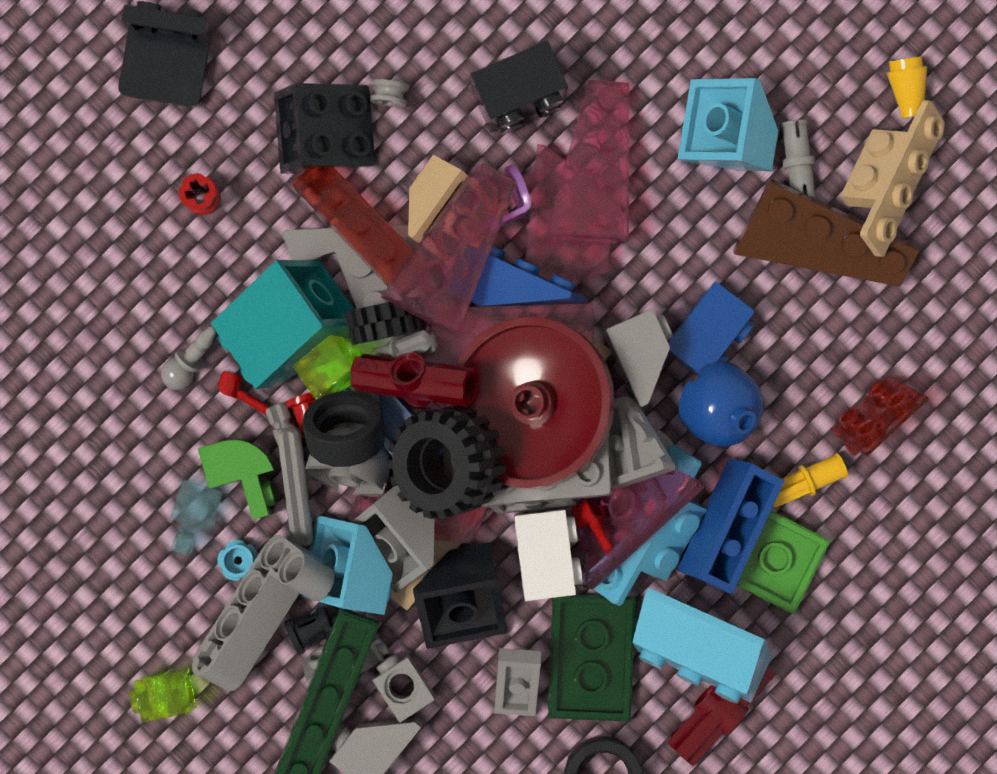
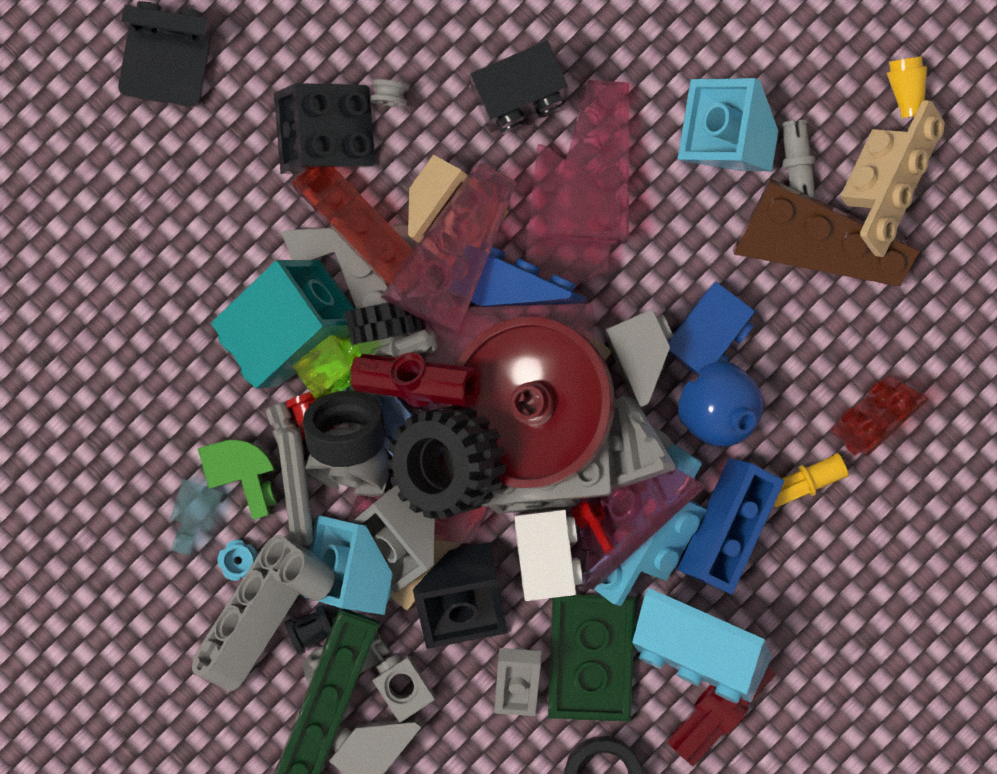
(163, 695): clear neon green brick -> none
(179, 371): light grey bar -> none
(188, 190): red bush -> none
(230, 385): red hand -> none
(520, 196): medium lavender piece -> none
(783, 562): bright green tile -> none

